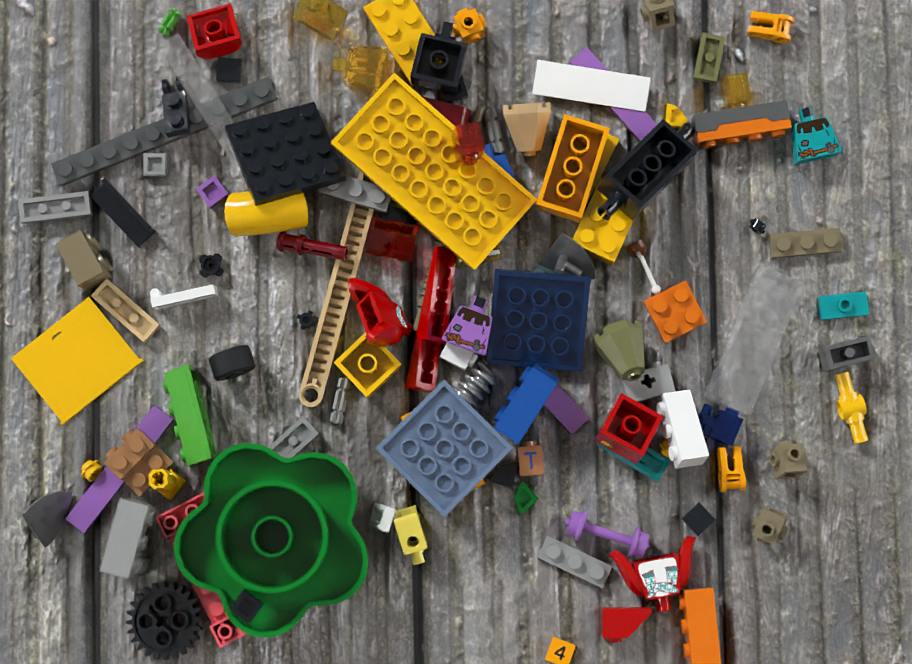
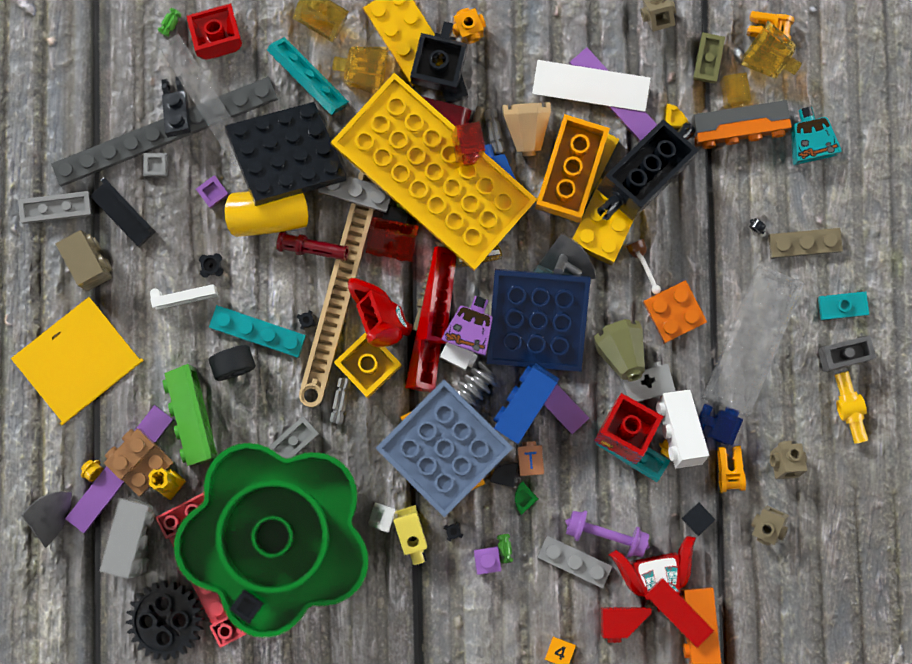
(125, 310): tan plate -> none
(229, 70): black tile -> none
(257, 331): none -> teal plate
(307, 75): none -> teal plate
(453, 531): none -> black piece
(487, 560): none -> medium lavender brick
(505, 549): none -> bright green piece
(679, 612): none -> red tile
(771, 52): none -> clear yellow torso

